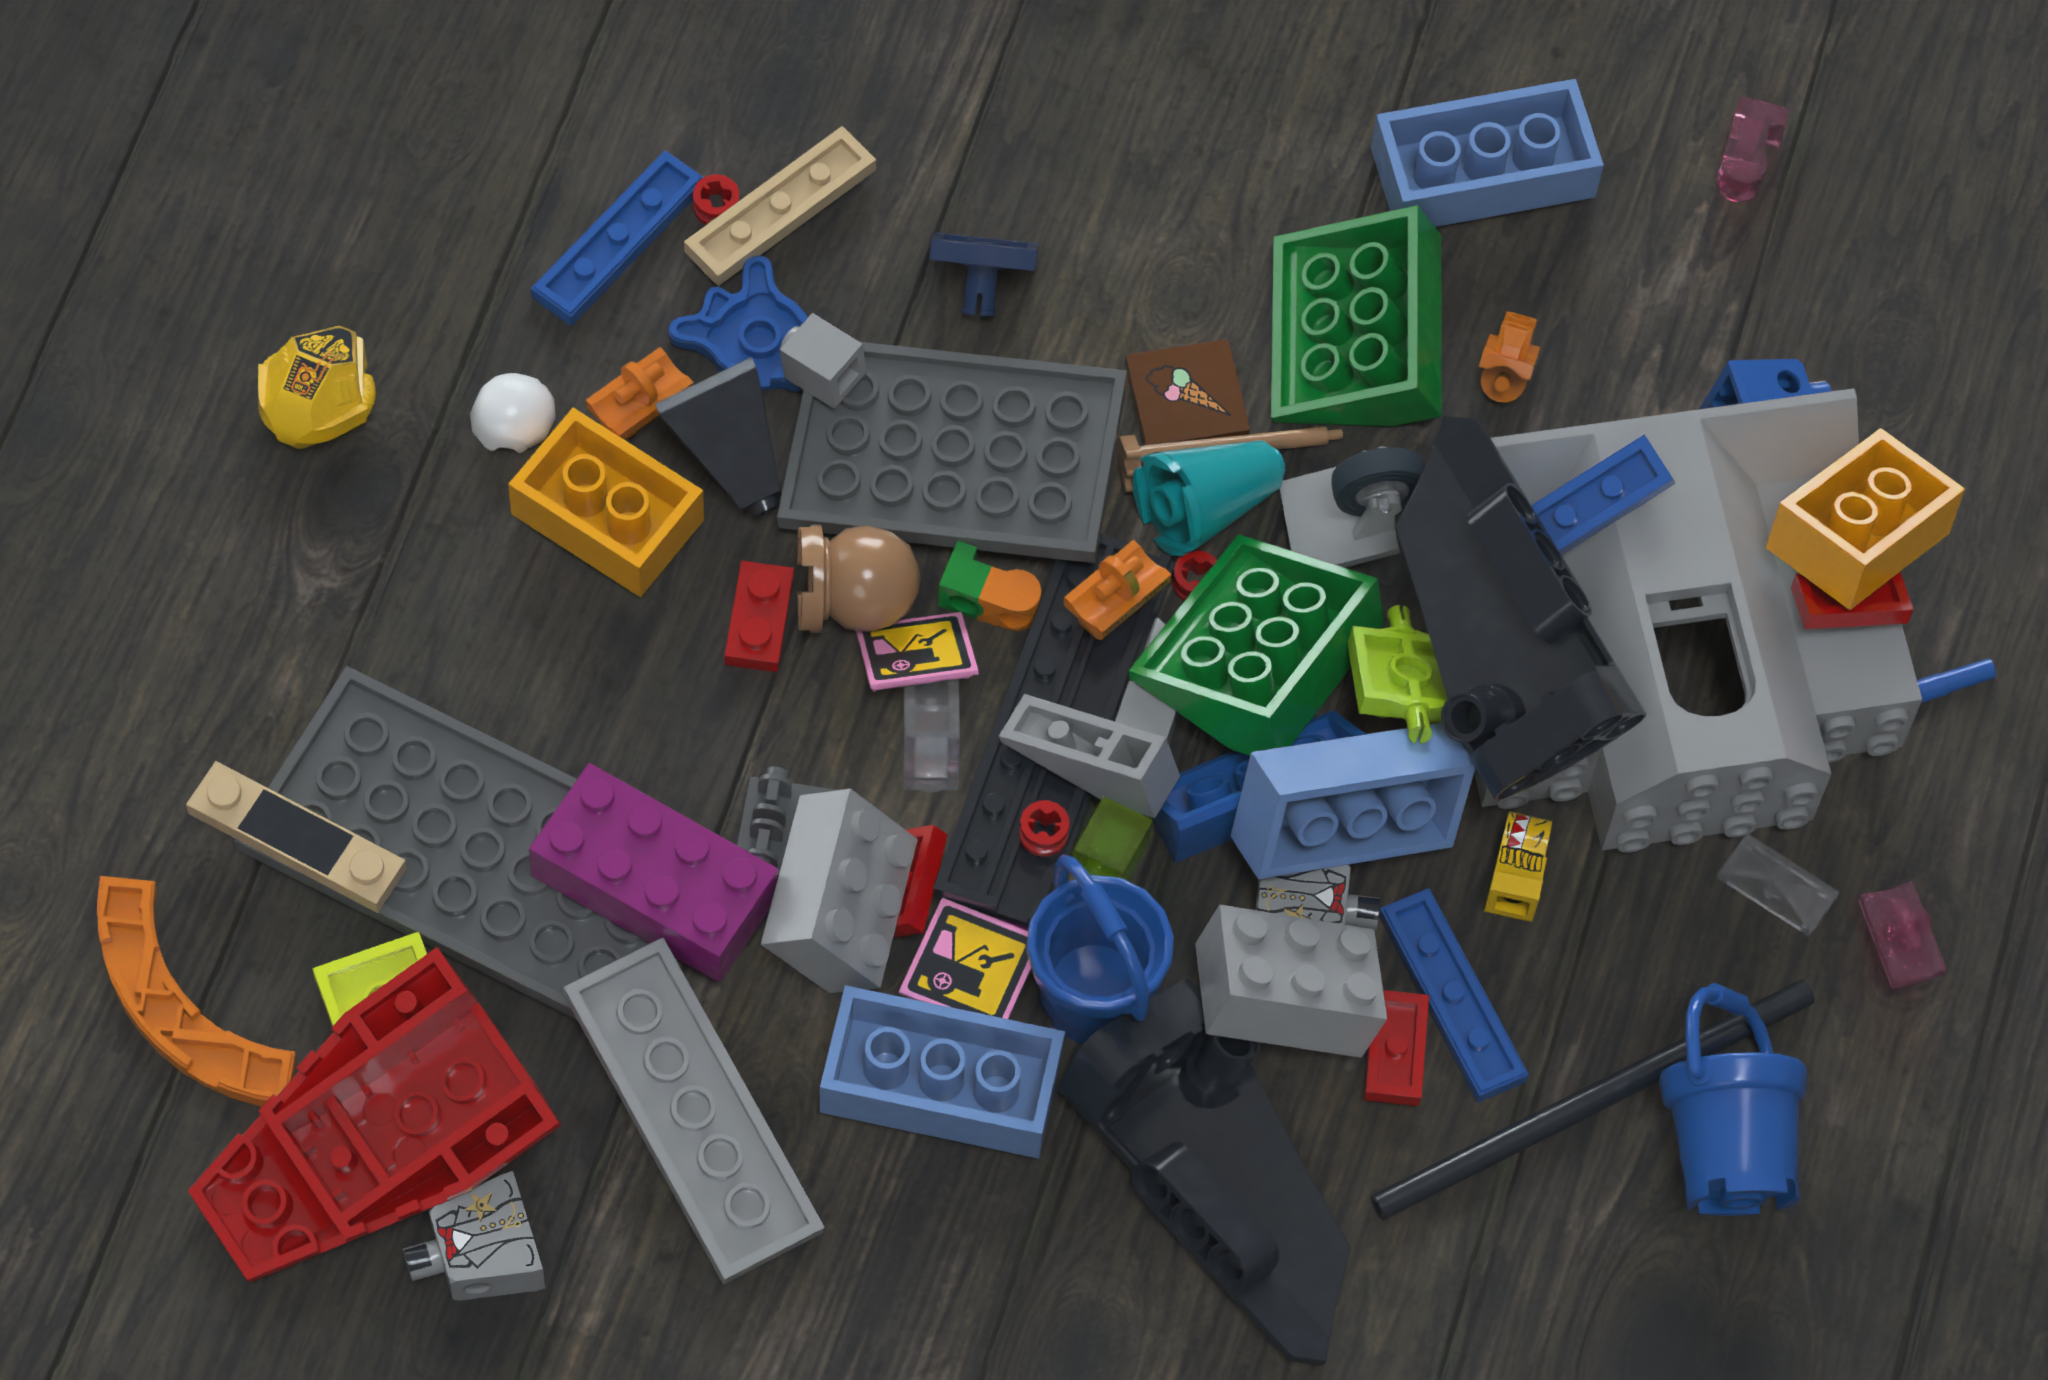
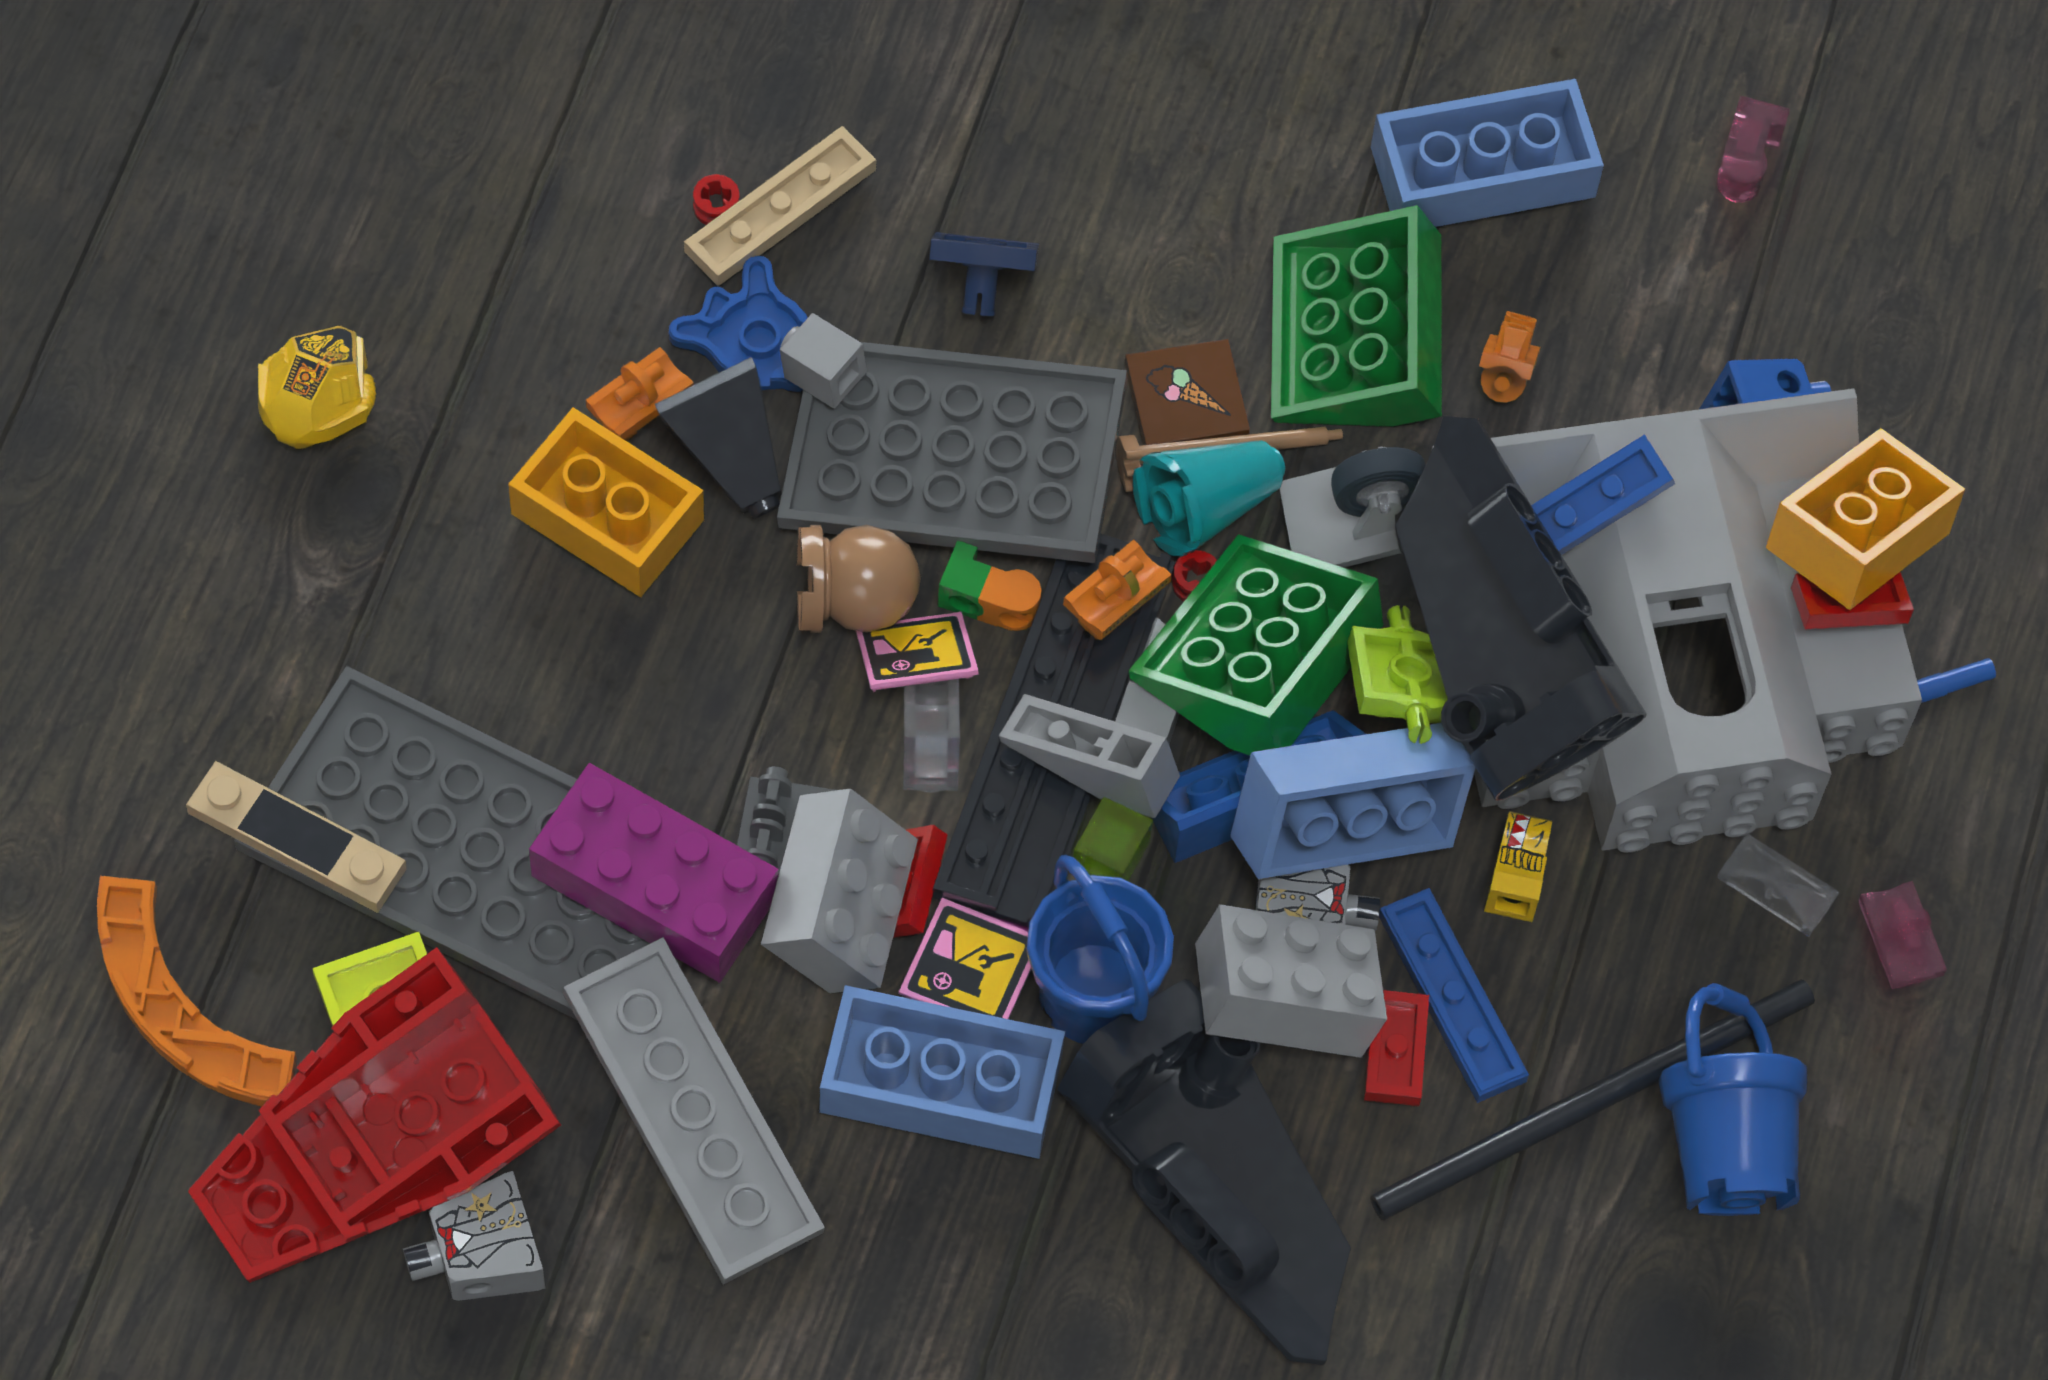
(512, 412): white hair -> none
(616, 238): blue tile -> none
(759, 616): red plate -> none
(1041, 843): red bush -> none

